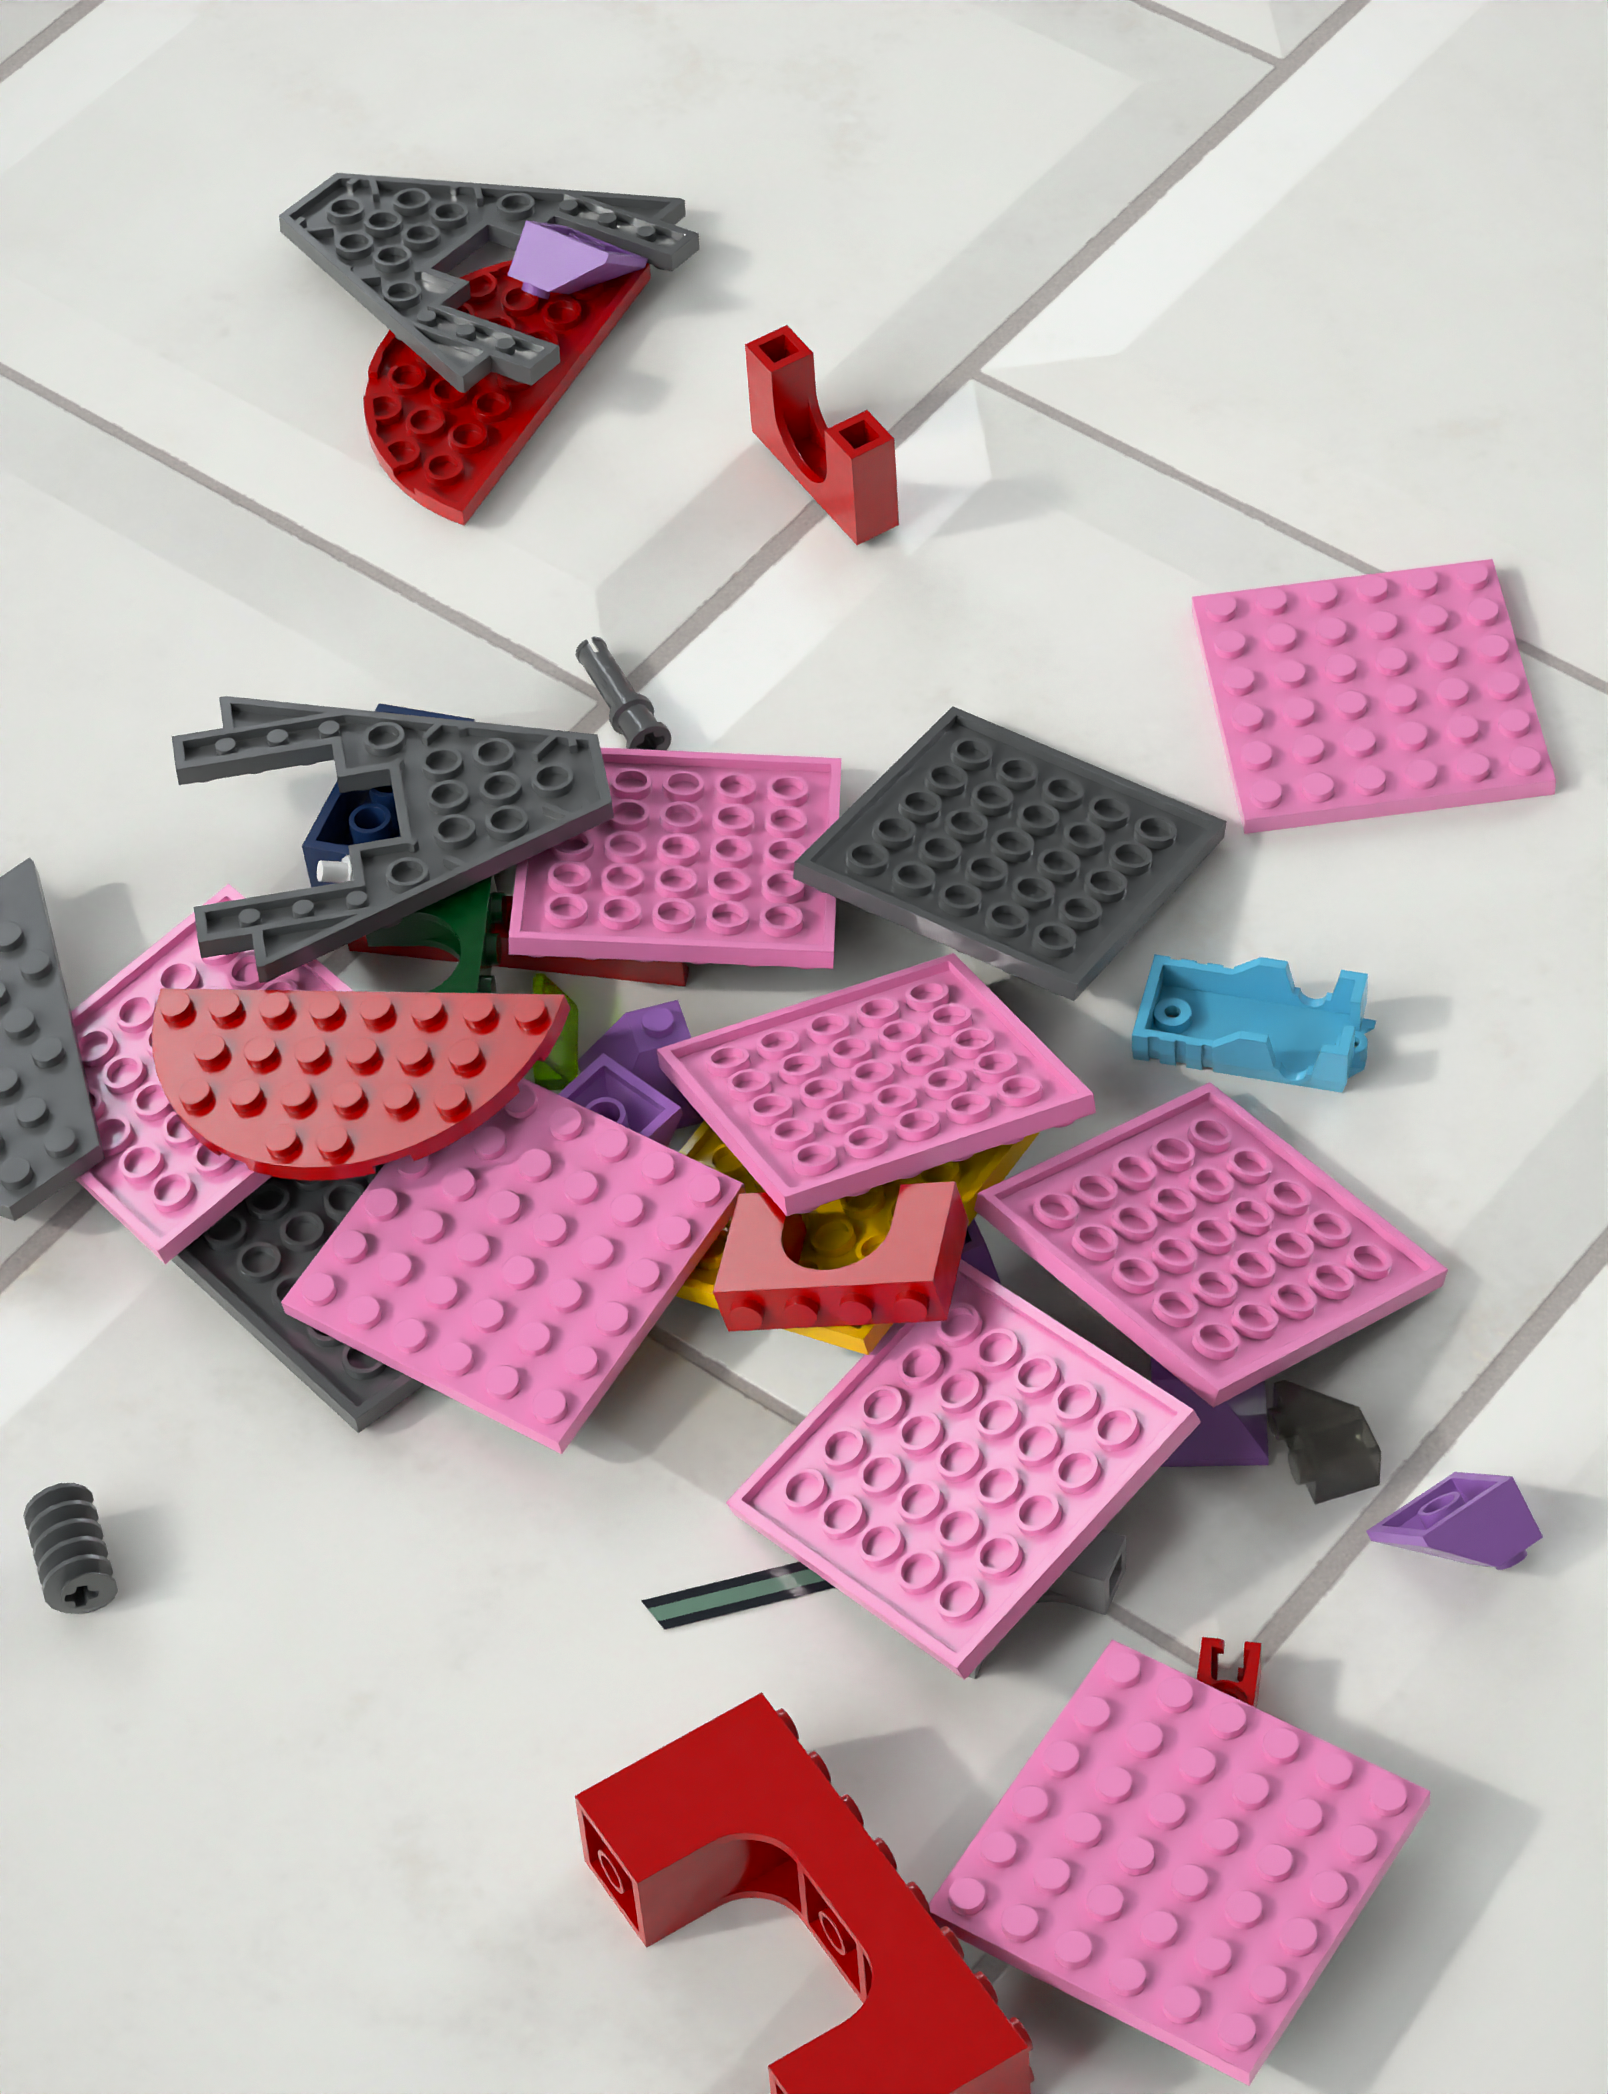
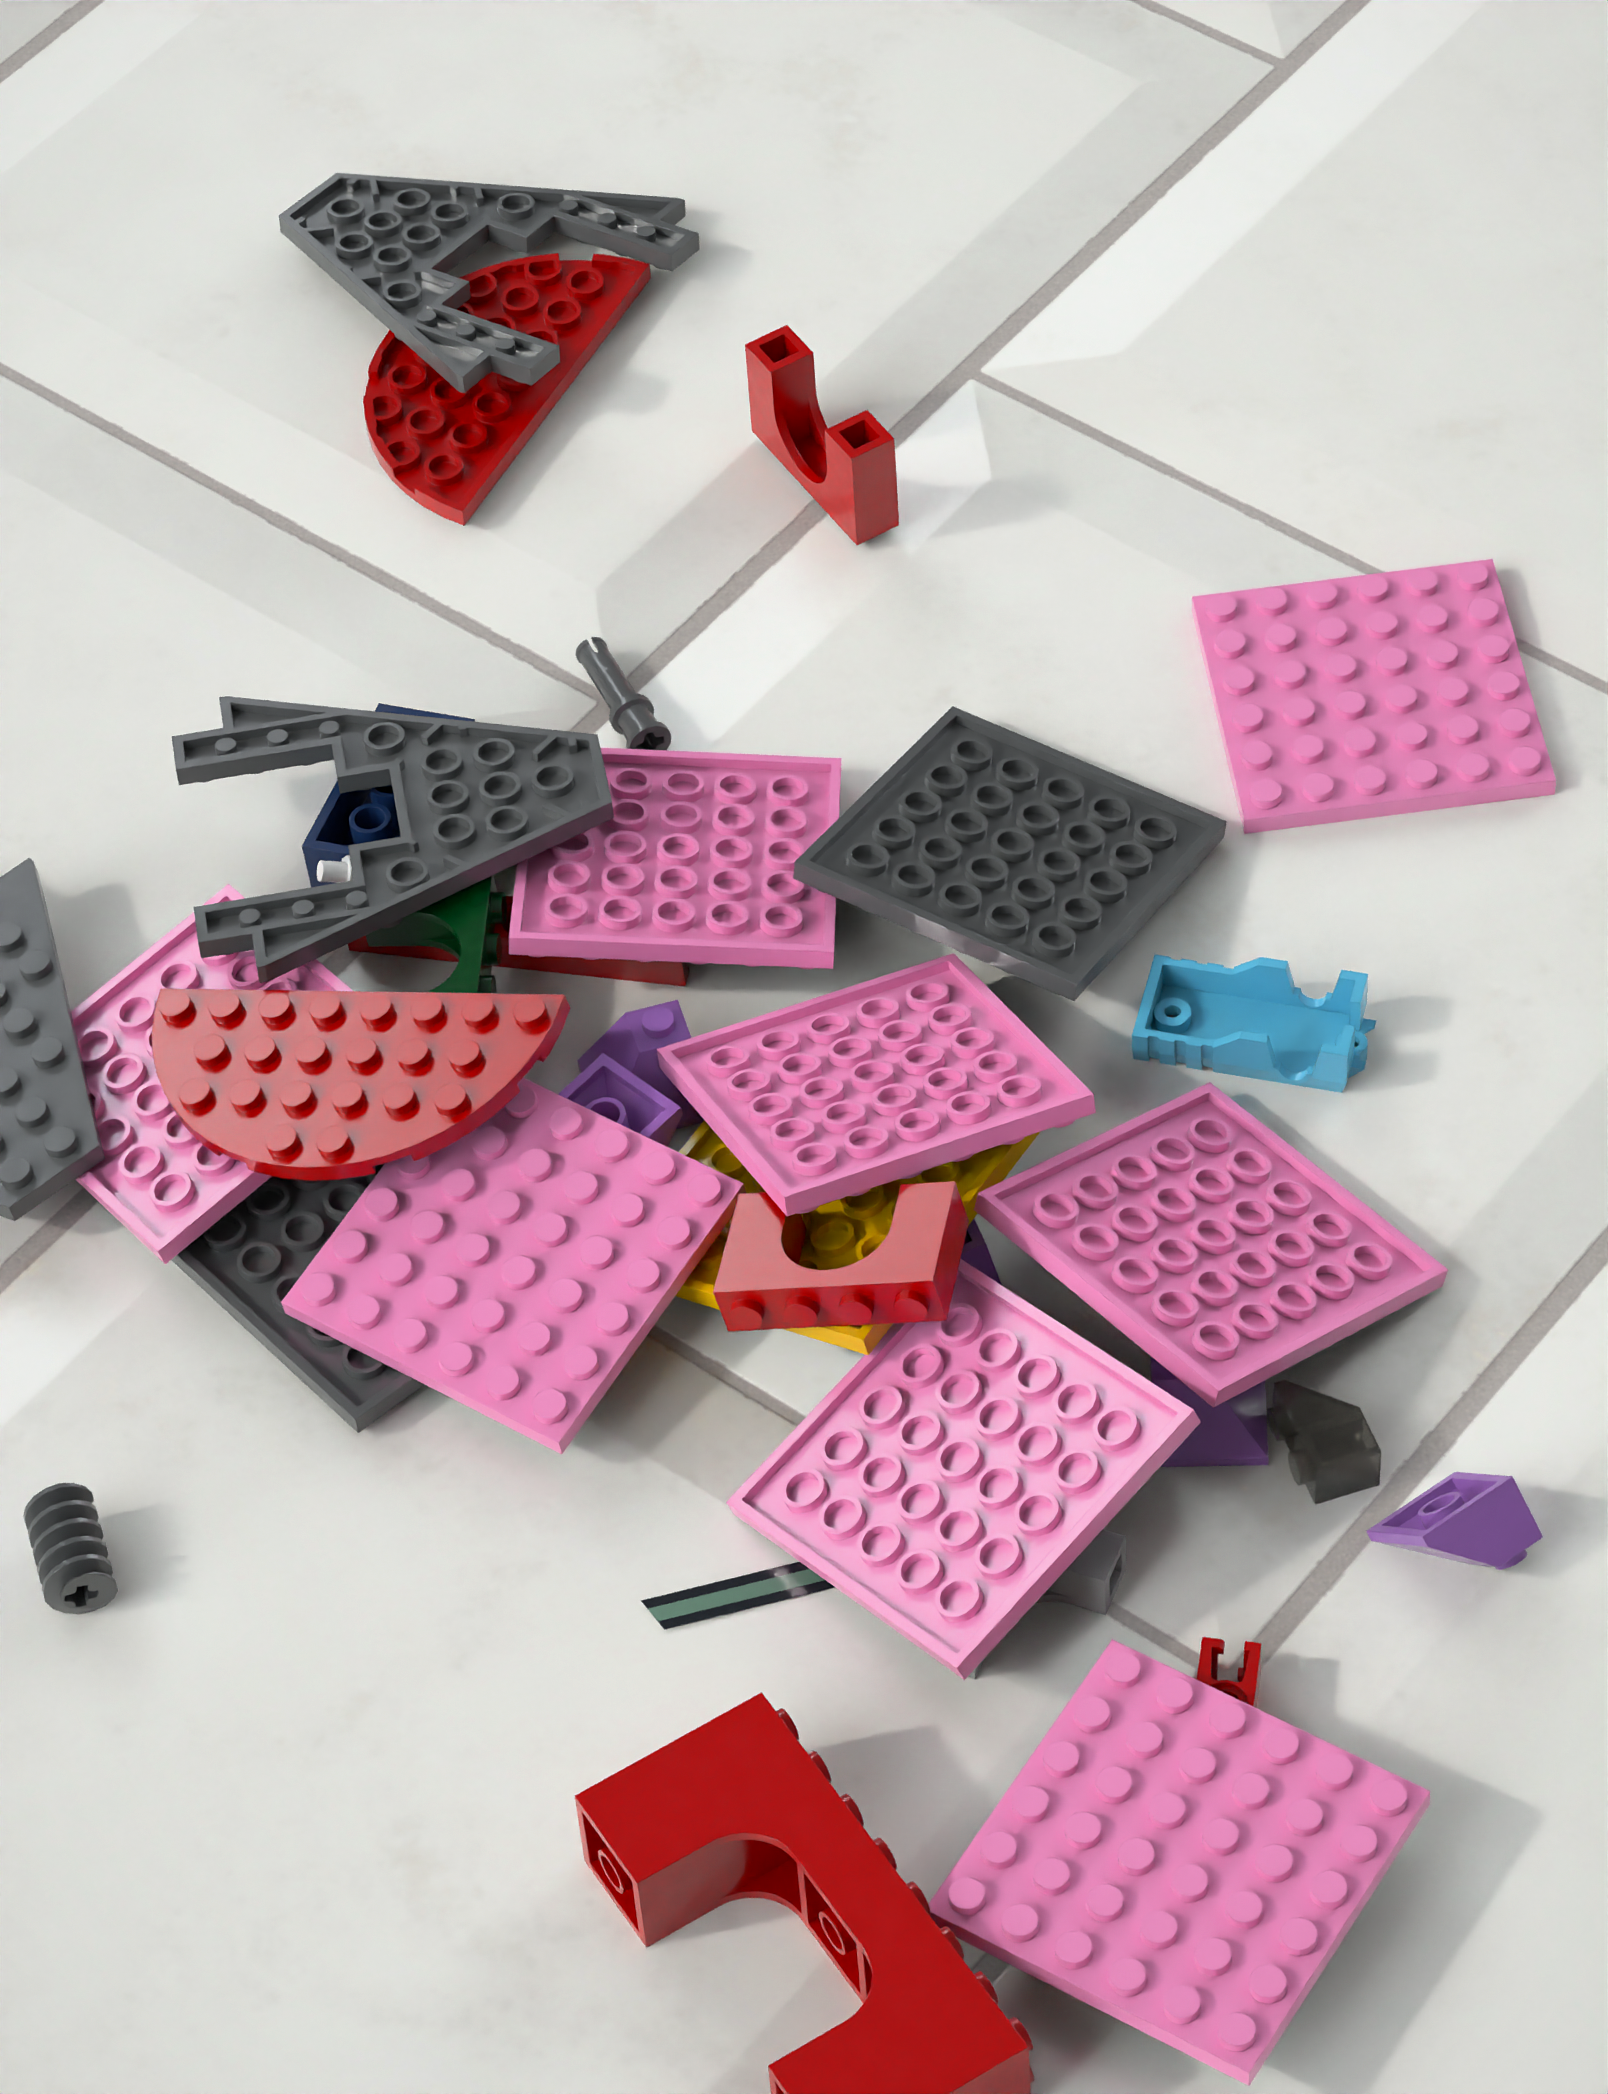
(561, 1064): clear neon green slope -> none
(567, 260): slope -> none

